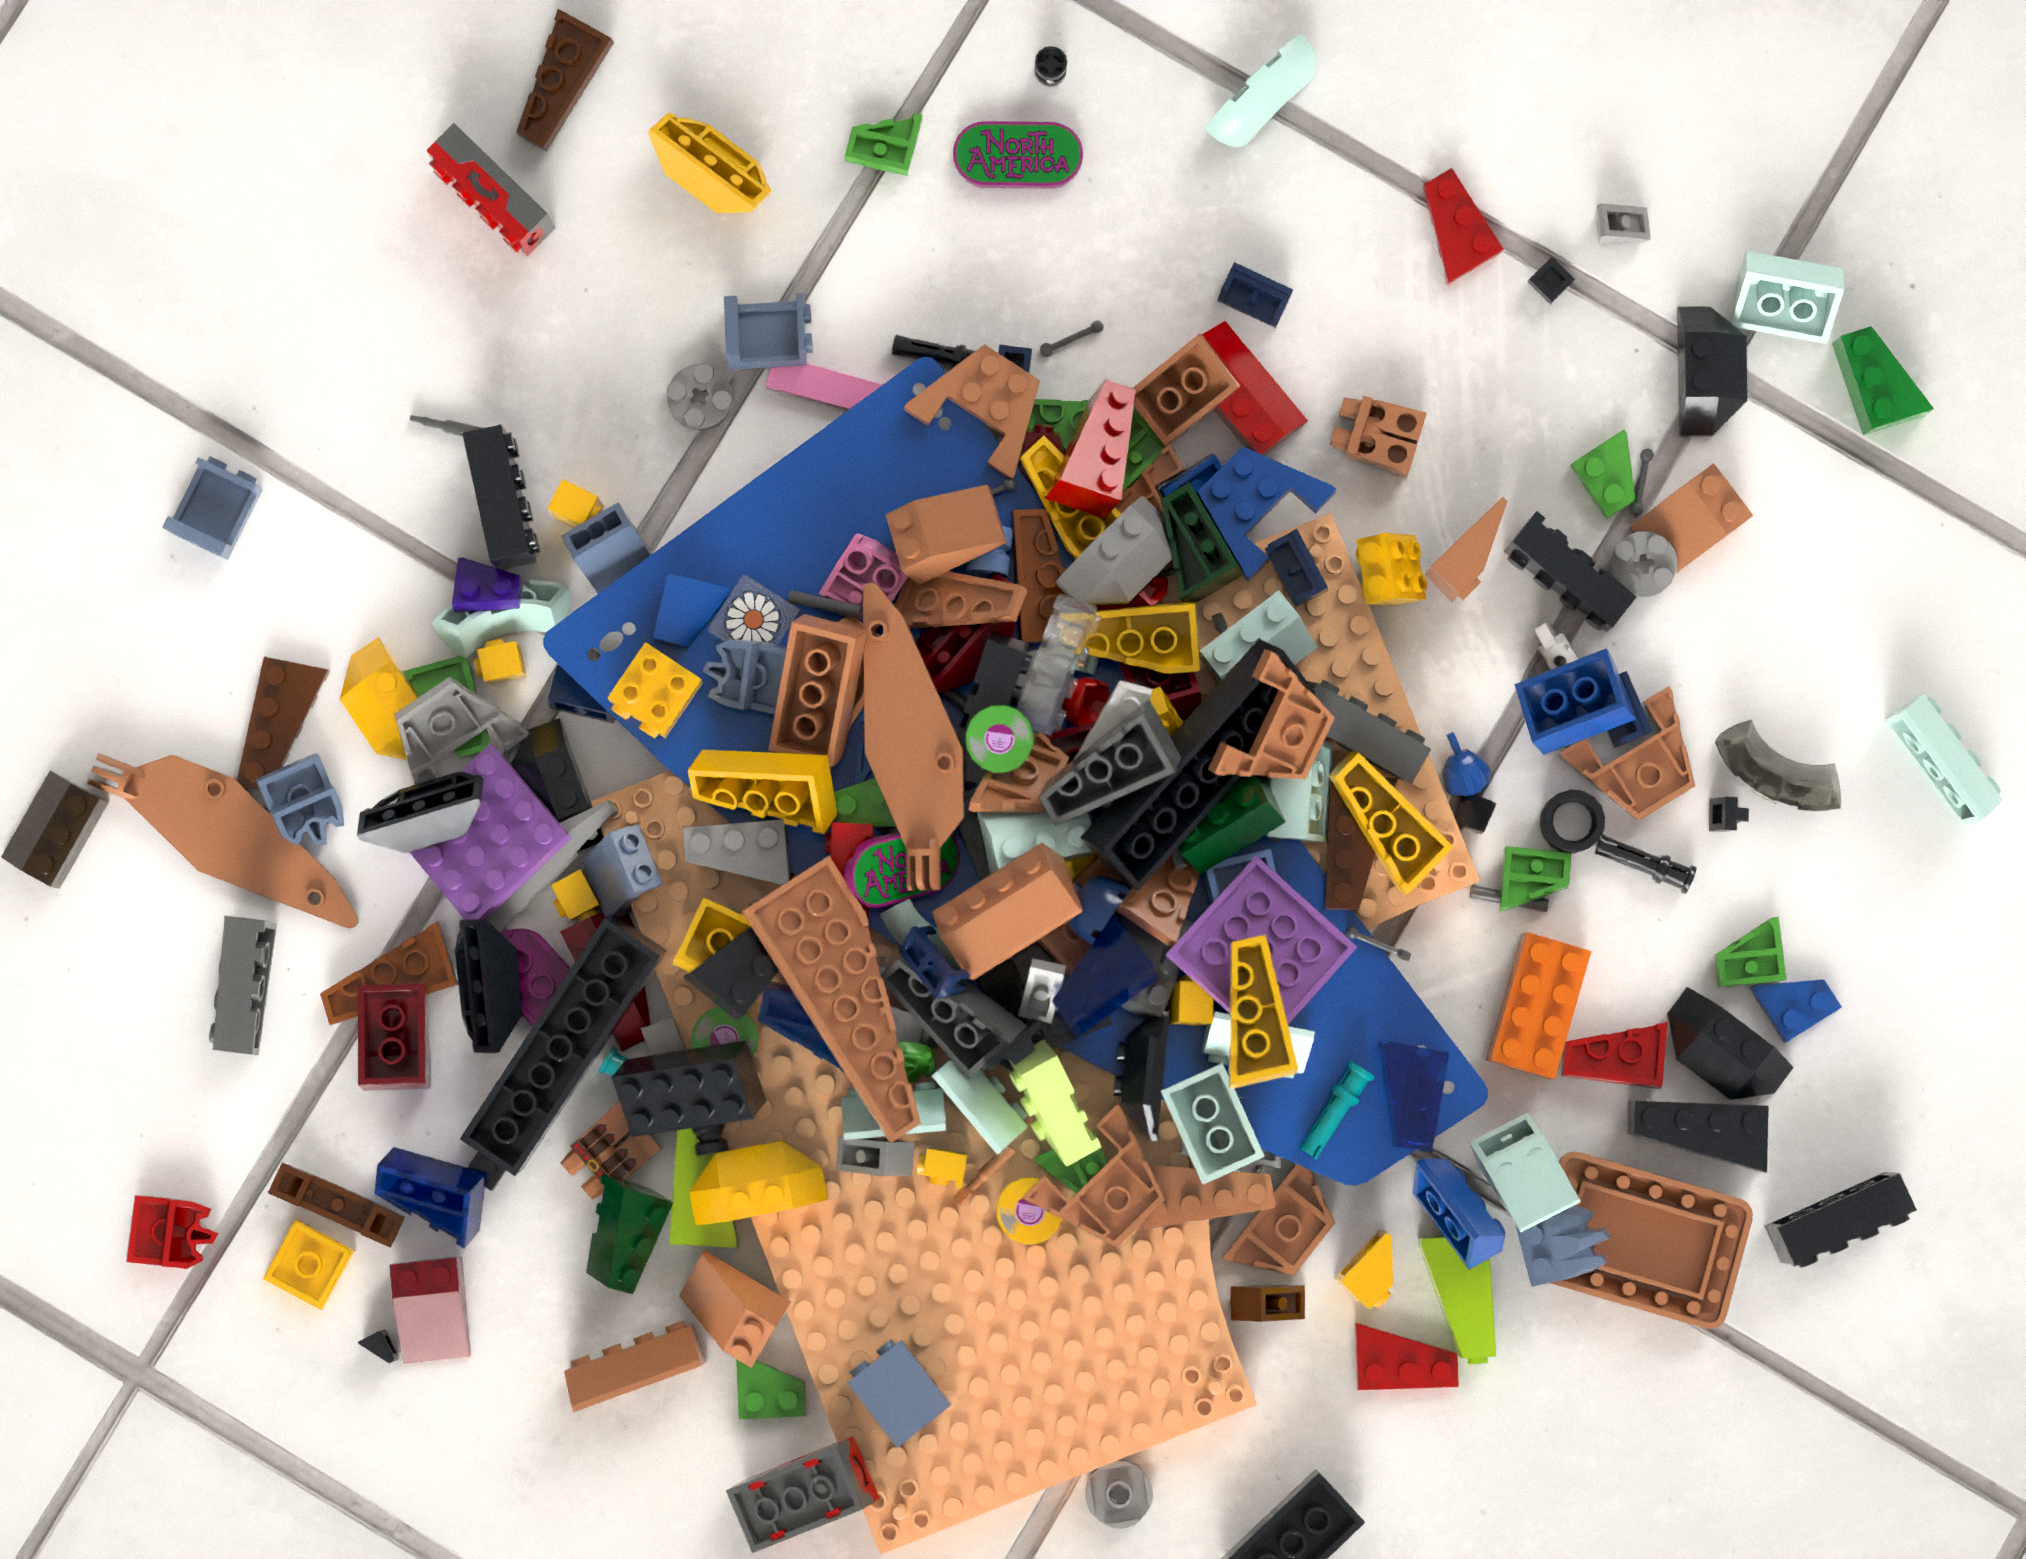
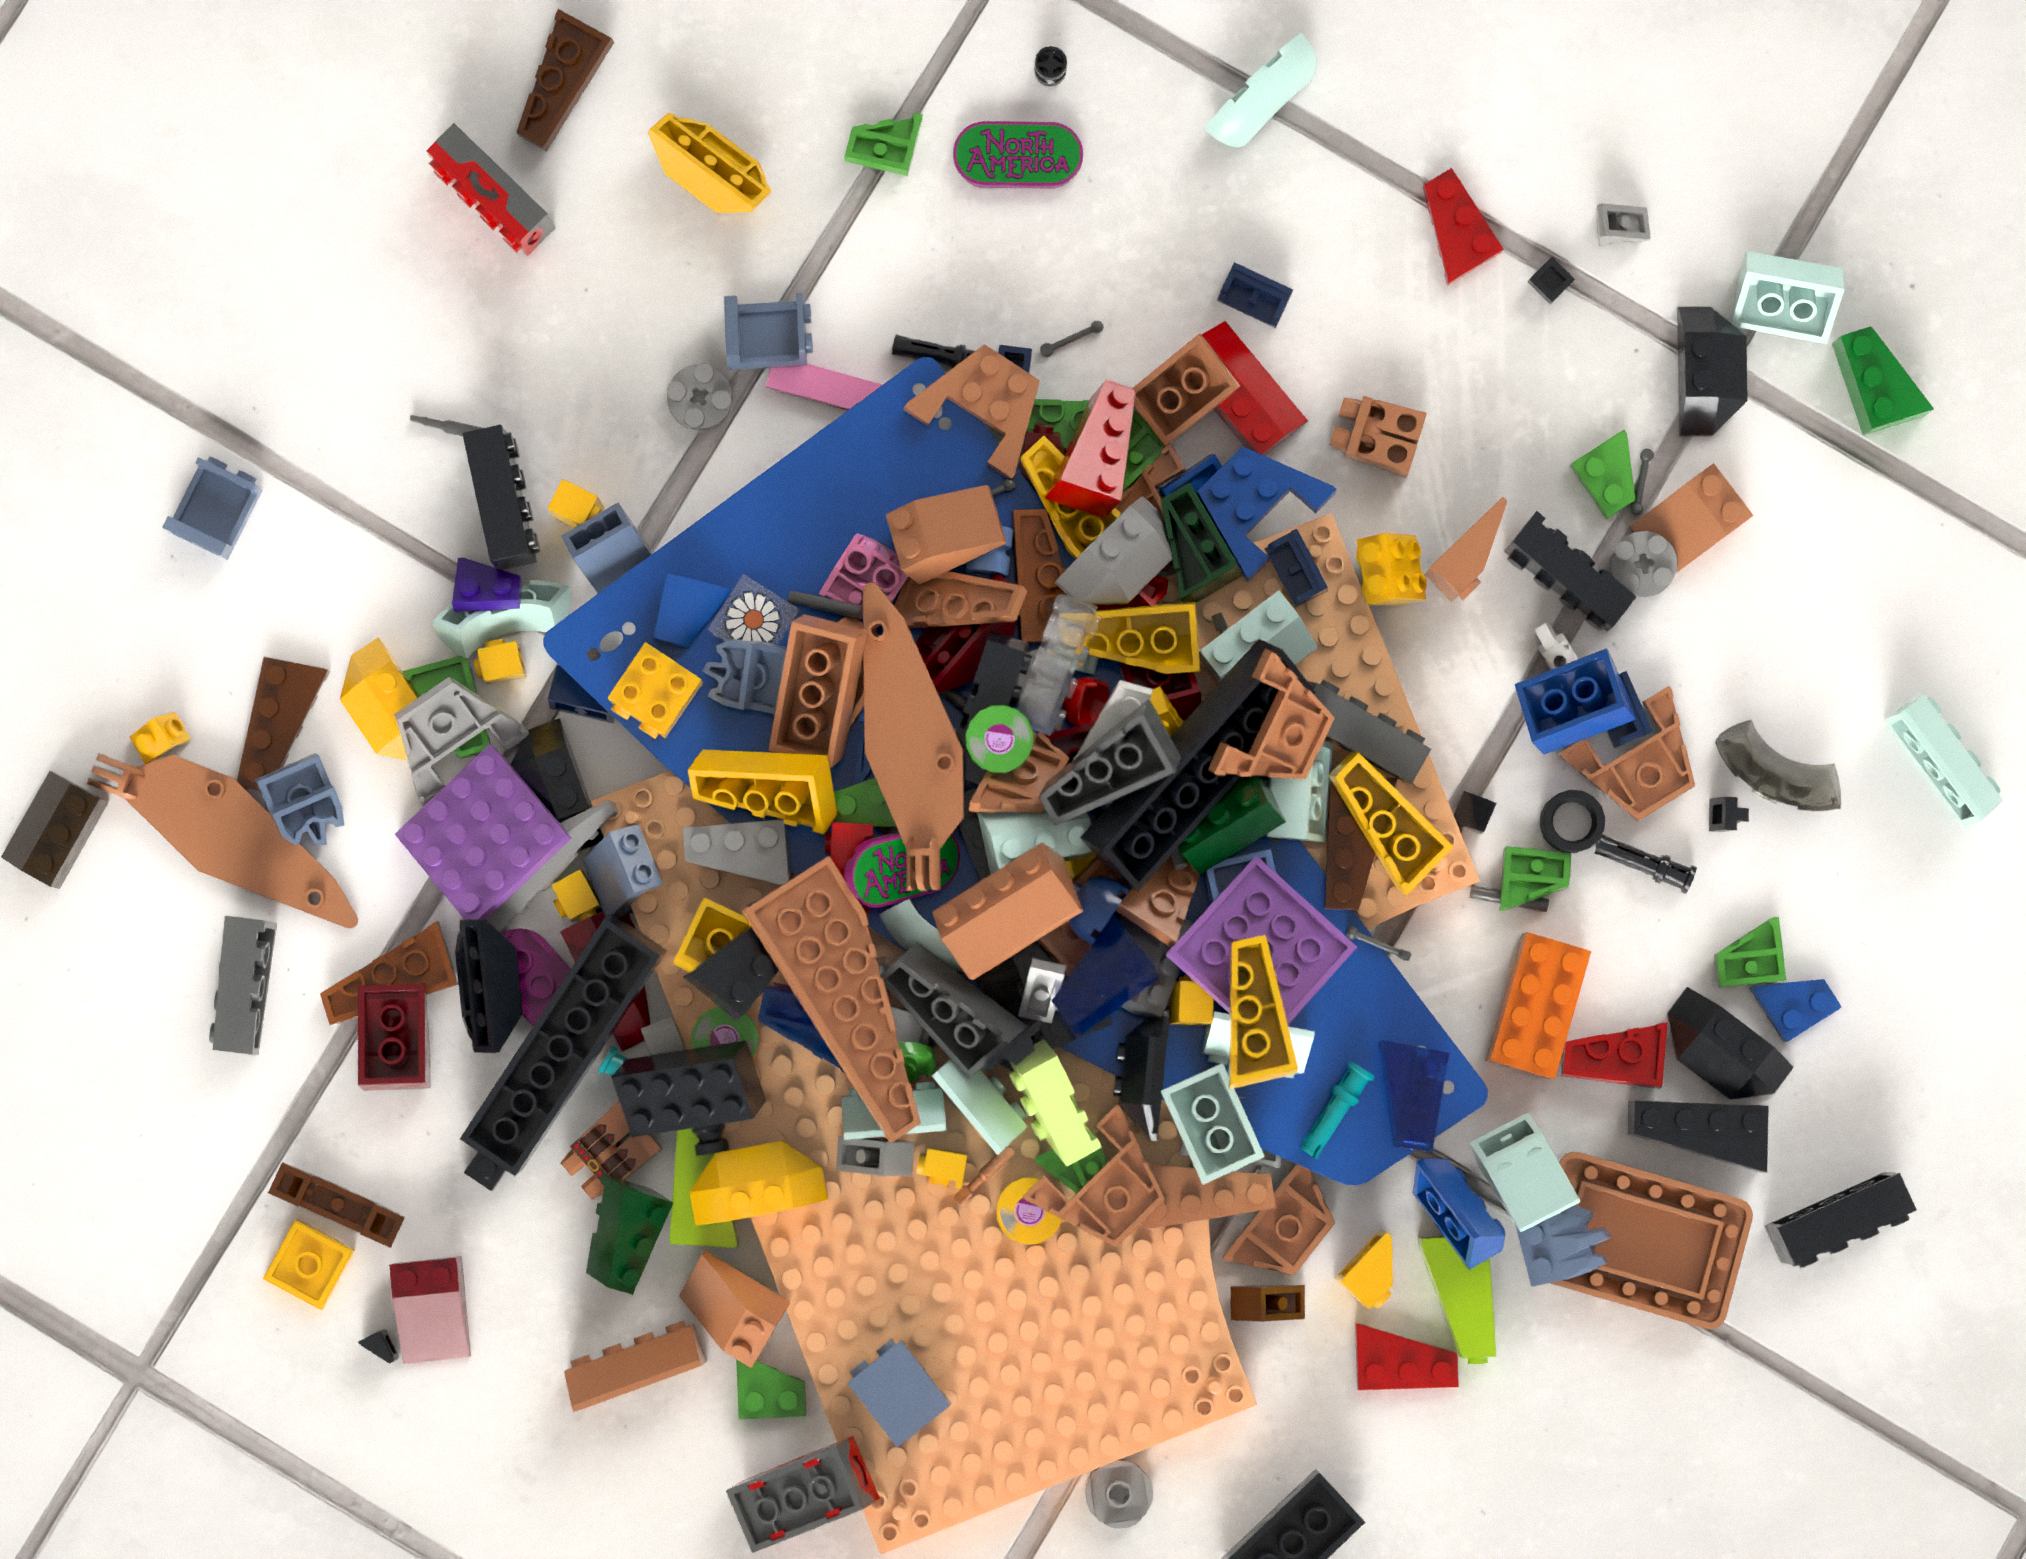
(159, 736): none -> yellow bracket
(167, 1232): red plate -> none
(423, 813): black wedge -> none
(434, 1190): clear blue wedge -> none
(930, 964): dark blue hinge -> none
(1464, 771): blue piece -> none

